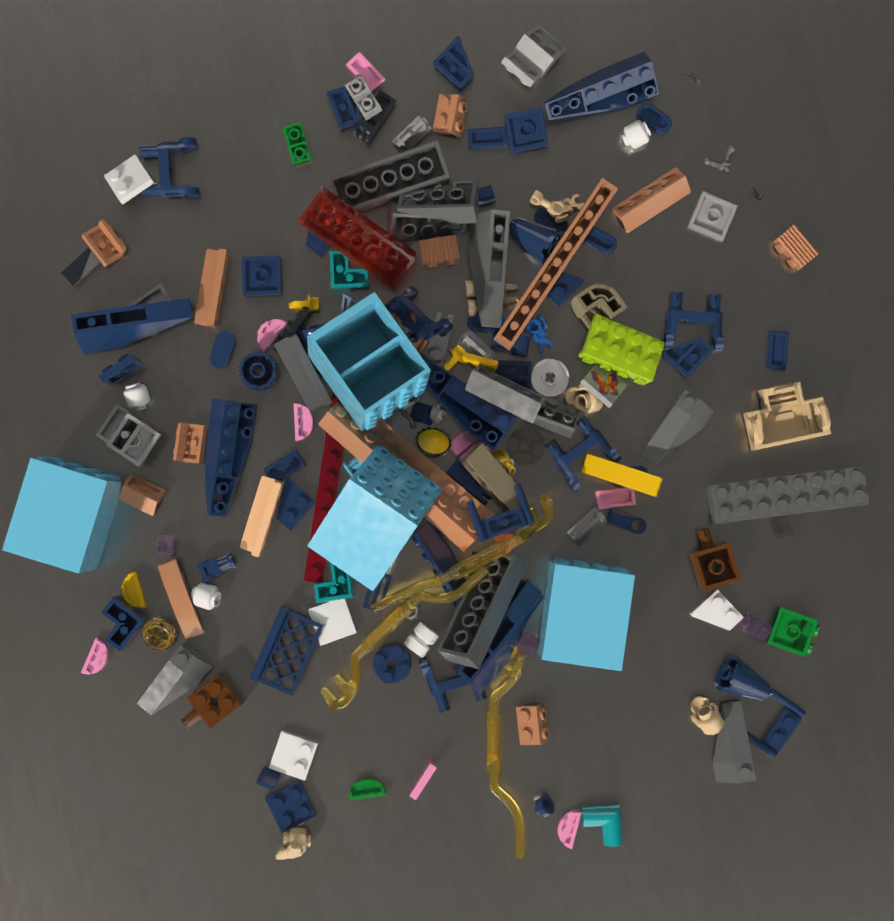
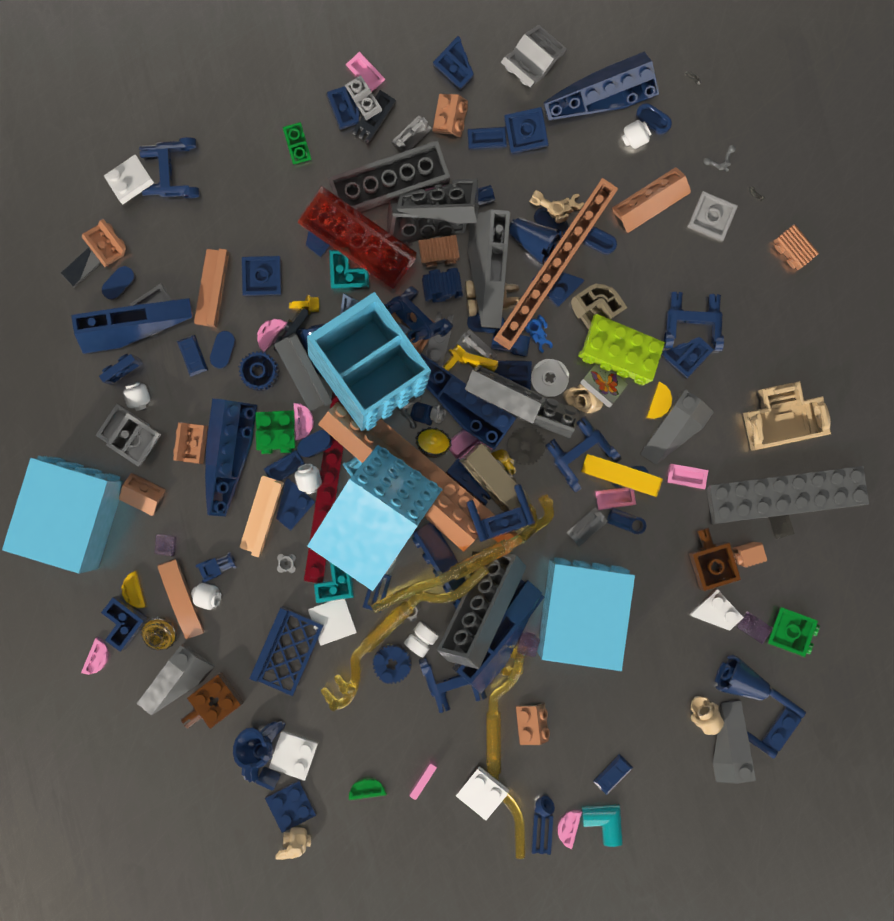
(118, 283): none -> dark blue tile
(192, 355): none -> dark blue tile
(254, 749): none -> dark blue helmet
(275, 431): none -> green plate
(281, 563): none -> light grey plate
(308, 478): none -> white head
(315, 443): none -> dark blue tile
(442, 285): none -> dark blue brick
(482, 793): none -> white plate
(541, 850): none -> dark blue tile
(613, 774): none -> dark blue tile
(661, 401): none -> yellow tile
(687, 476): none -> bright pink tile
(749, 554): none -> nougat brick
(777, 350): dark blue tile -> none

